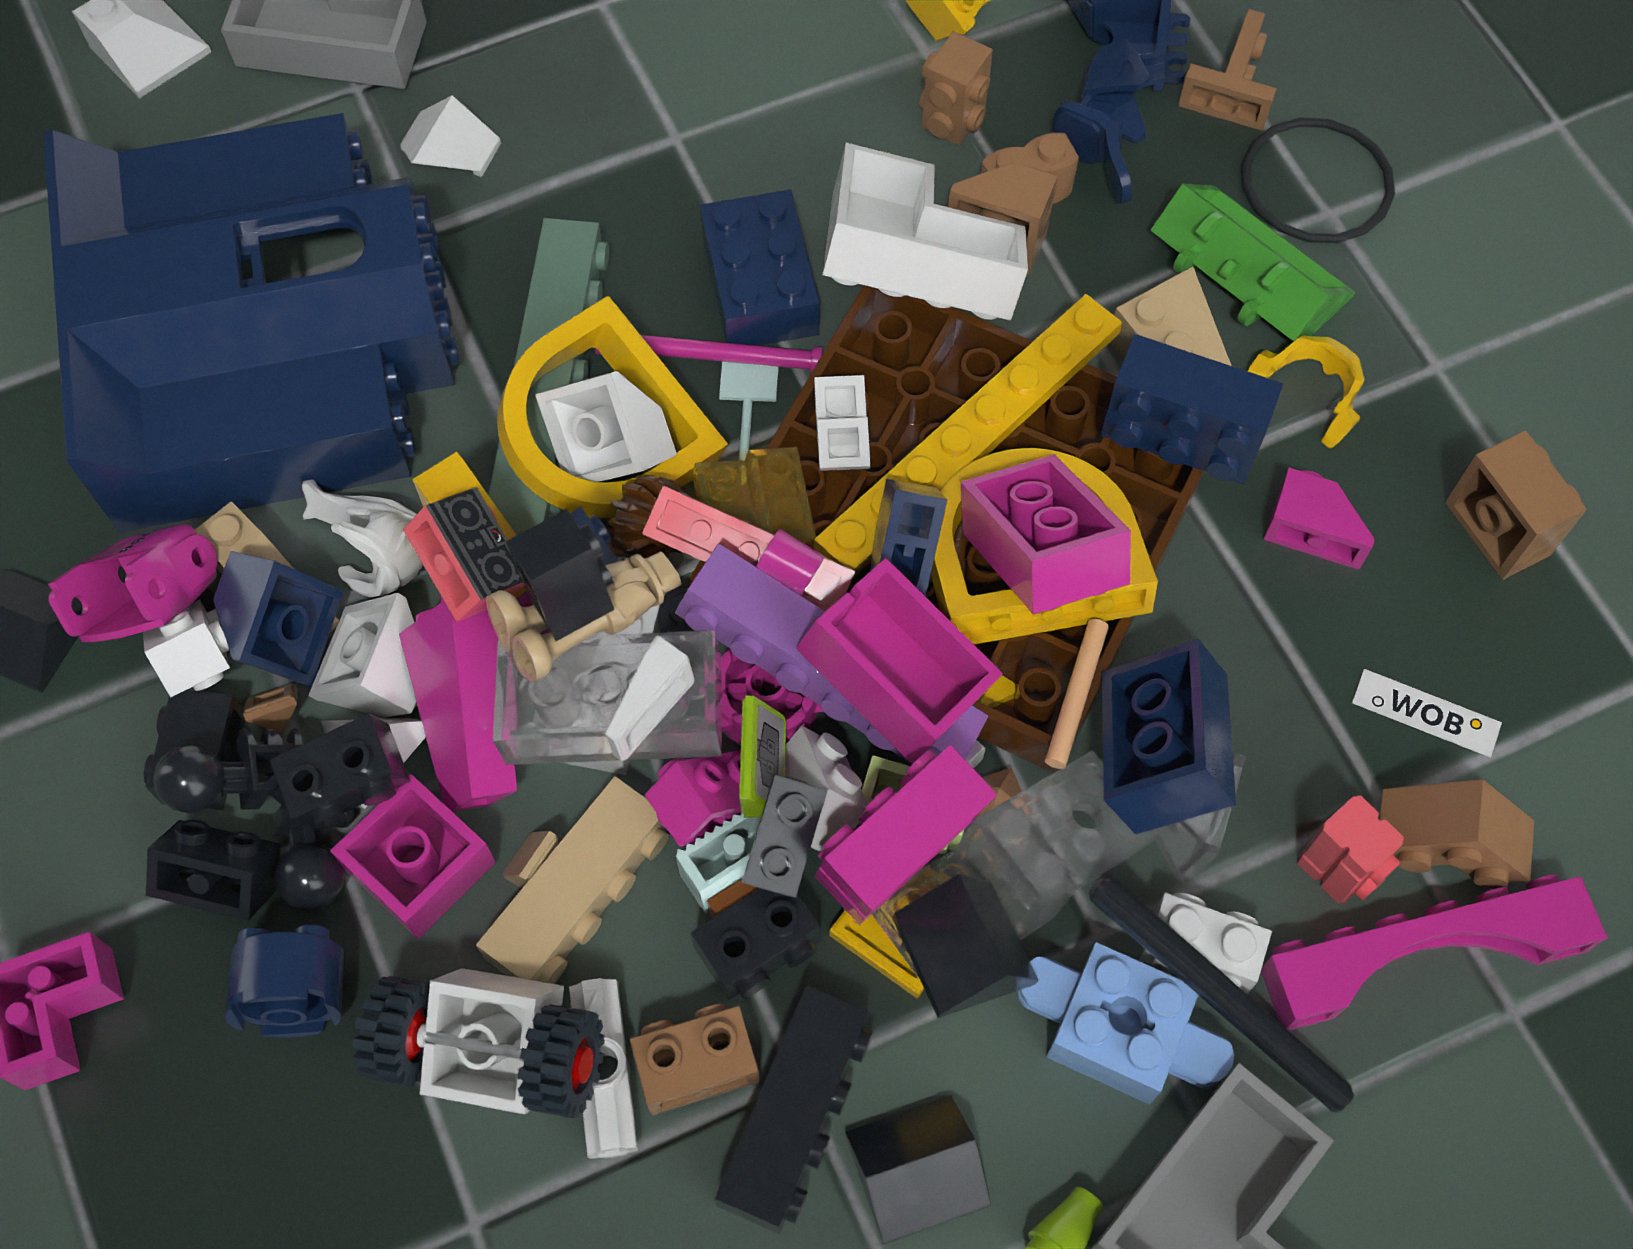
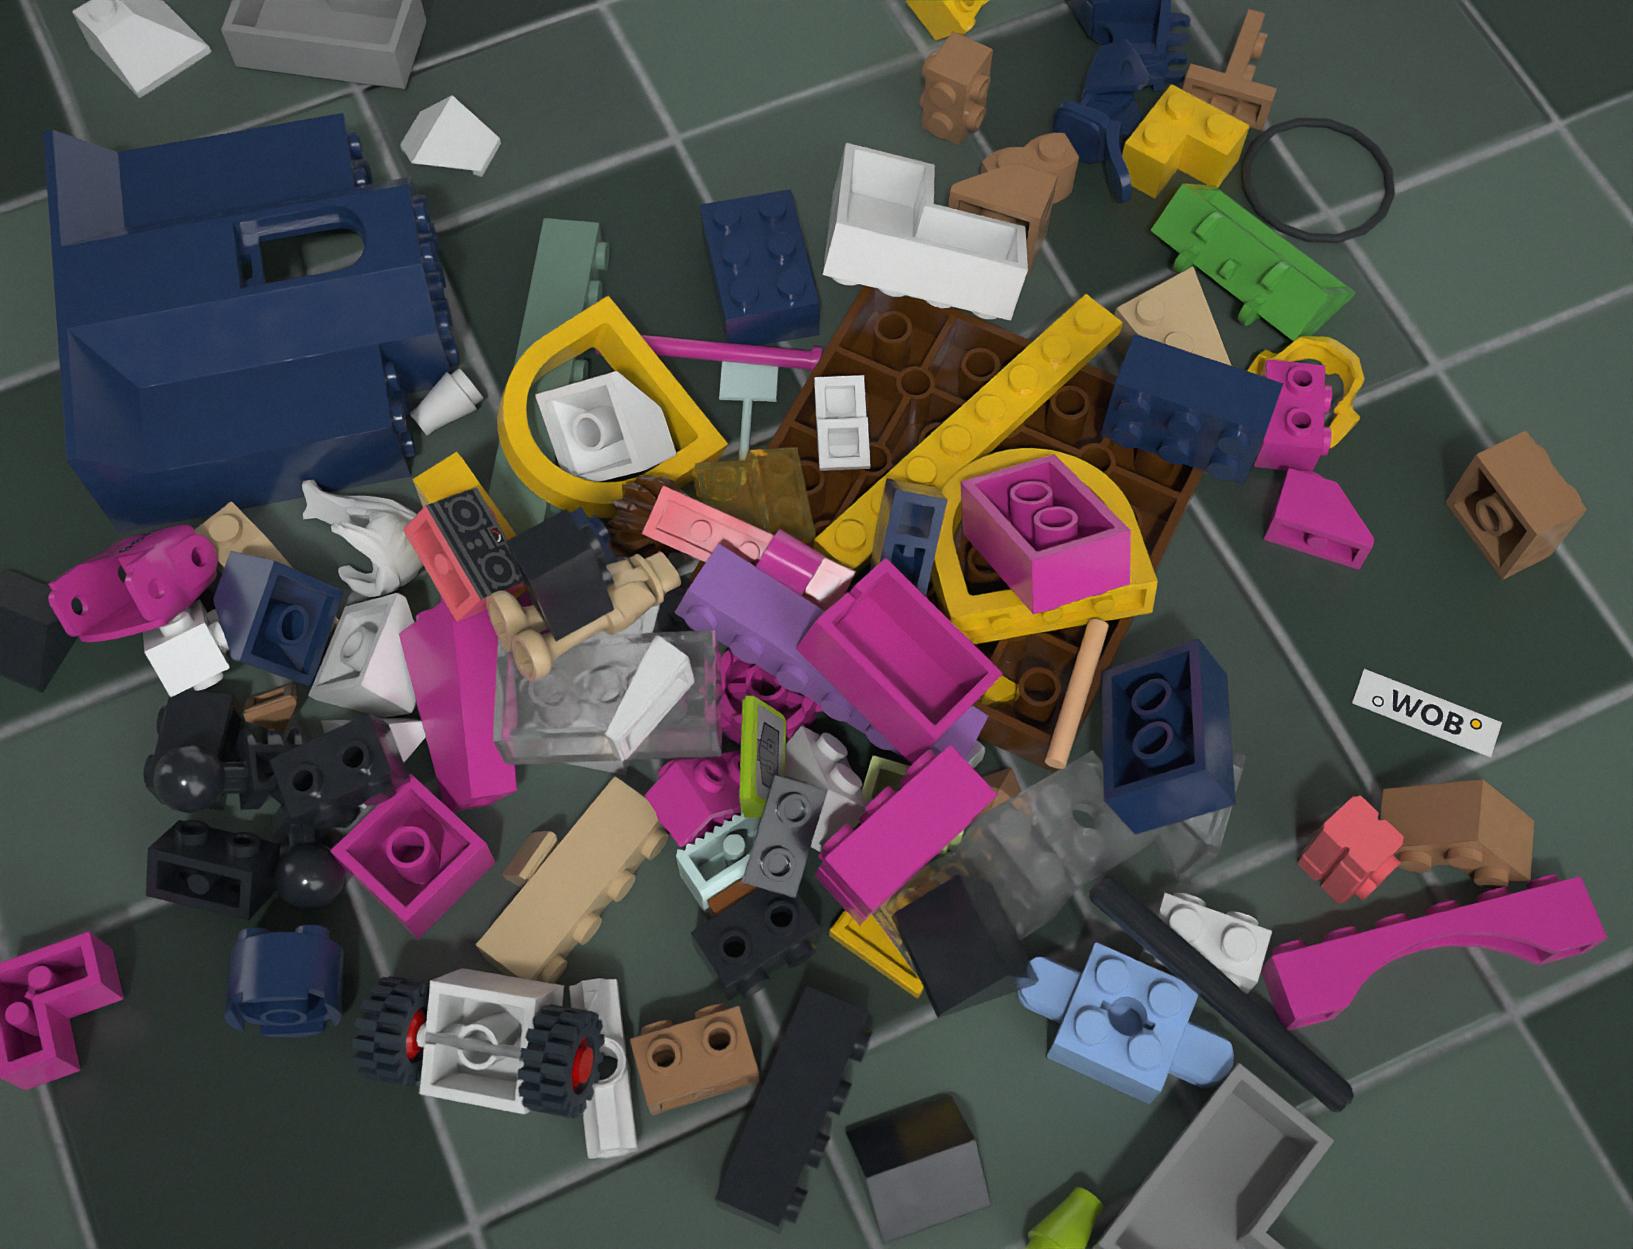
(446, 402): none -> white cone
(1183, 136): none -> yellow brick
(1297, 427): none -> dark pink brick

